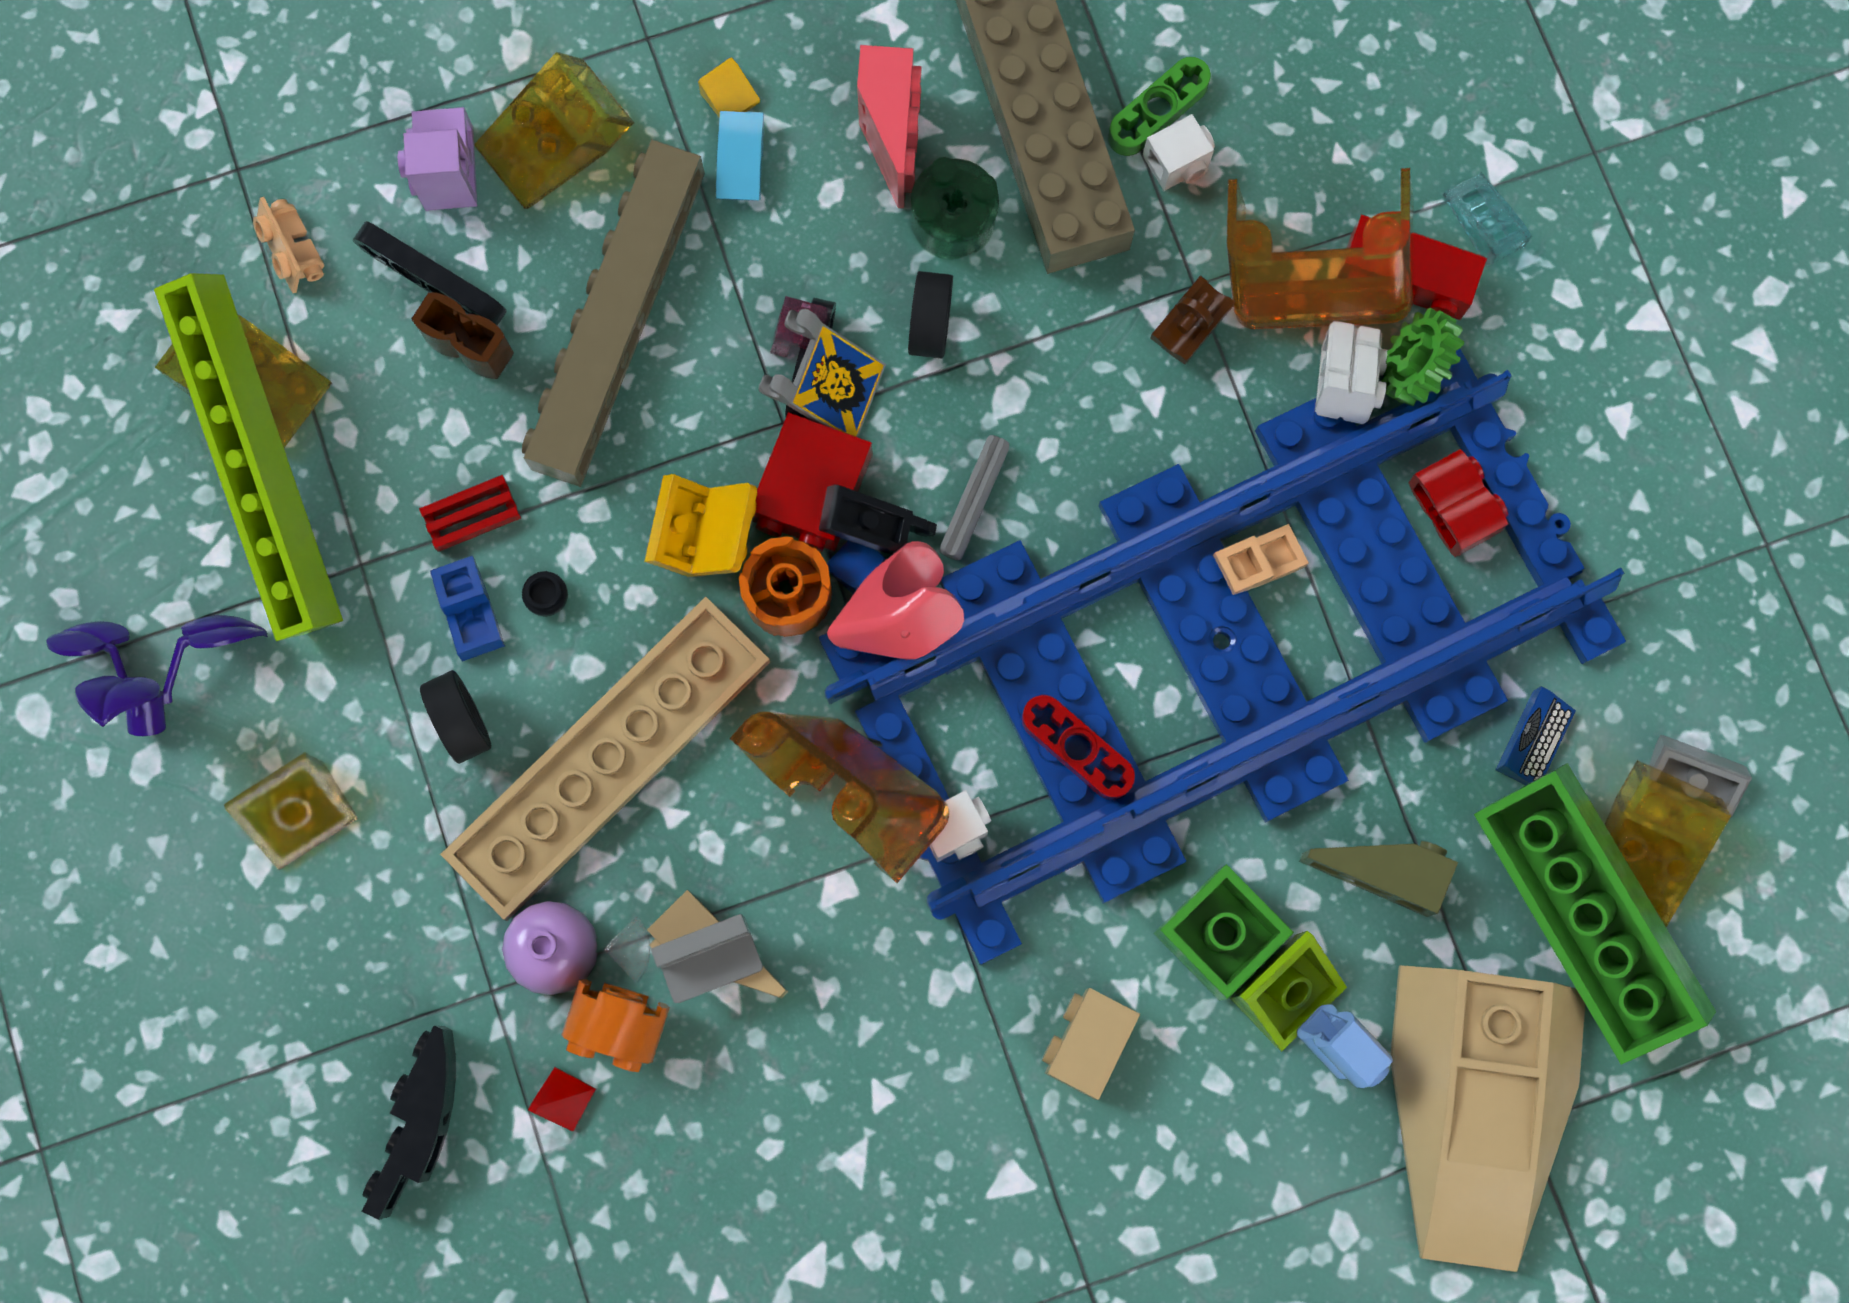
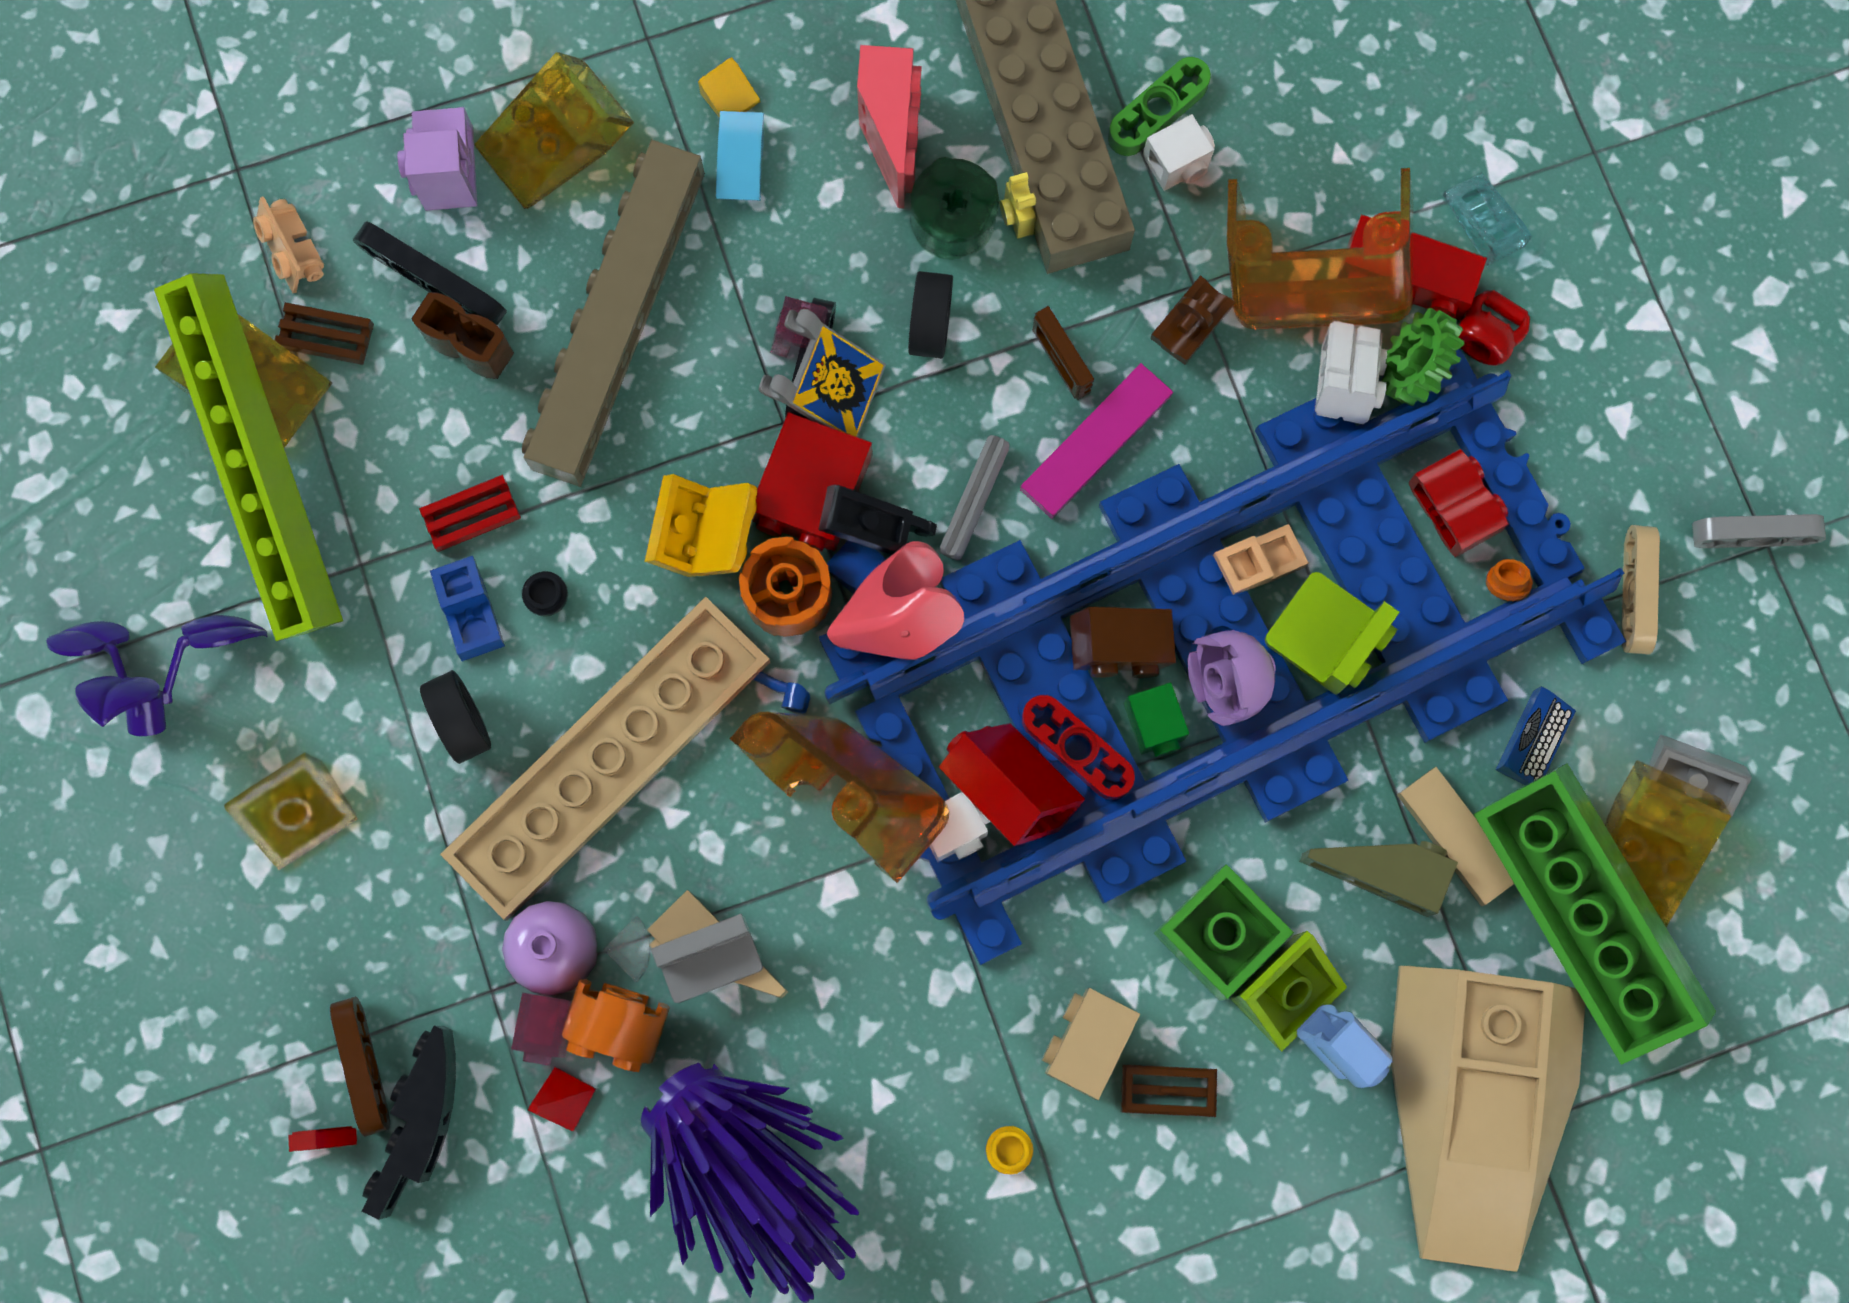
(289, 325): none -> reddish brown tile
(322, 1138): none -> red tile
(360, 1066): none -> reddish brown beam
(540, 1028): none -> clear pink brick
(738, 1175): none -> dark purple plant
(796, 696): none -> blue hand
(1009, 1150): none -> yellow plate
(1010, 782): none -> red brick
(1018, 206): none -> light yellow plate
(1062, 353): none -> reddish brown tile
(1096, 441): none -> dark pink tile
(1122, 640): none -> reddish brown brick
(1129, 1088): none -> reddish brown tile
(1156, 720): none -> green brick
(1231, 675): none -> lavender cylinder
(1330, 633): none -> lime bracket
(1456, 829): none -> tan tile
(1488, 337): none -> red piece
(1509, 580): none -> orange plate
(1640, 589): none -> tan beam
(1759, 531): none -> light grey beam

